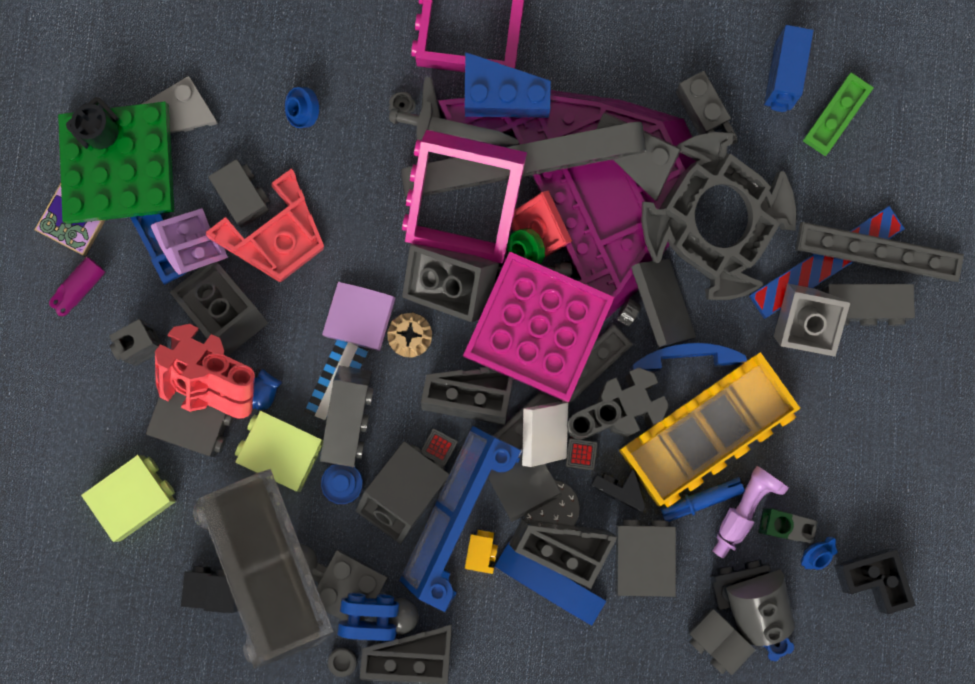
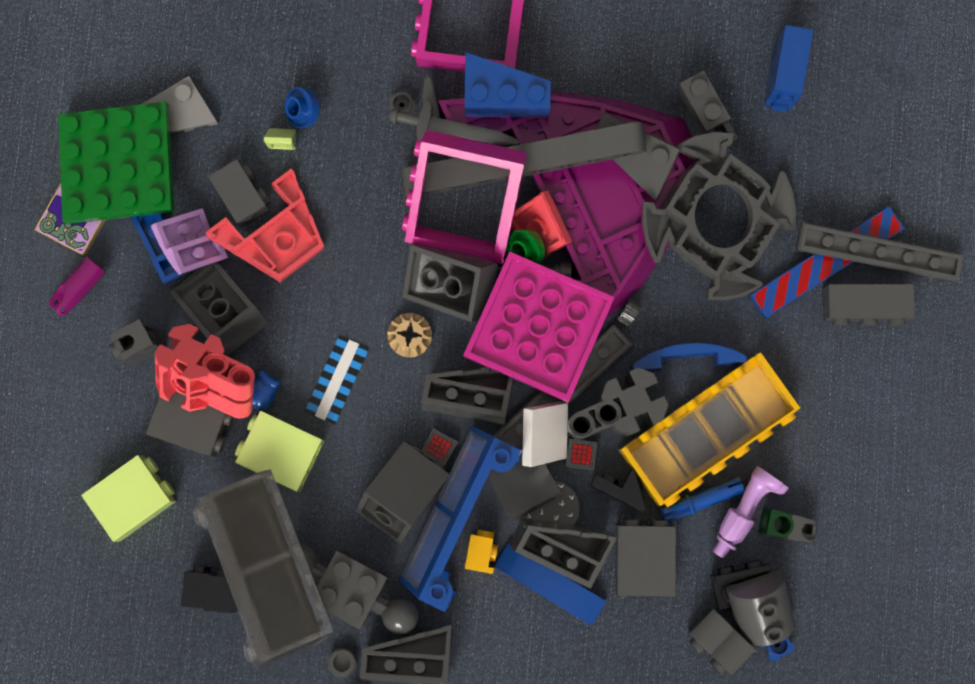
(93, 125): black piece -> none
(280, 139): none -> yellowish green slope
(342, 484): blue plate -> none
(347, 416): dark grey wedge -> none
(356, 606): blue brick -> none
(358, 316): lavender slope -> none
(663, 302): dark grey tile -> none
(811, 320): light grey slope -> none
(819, 554): blue animal -> none
(838, 114): bright green plate -> none
(881, 573): black brick -> none

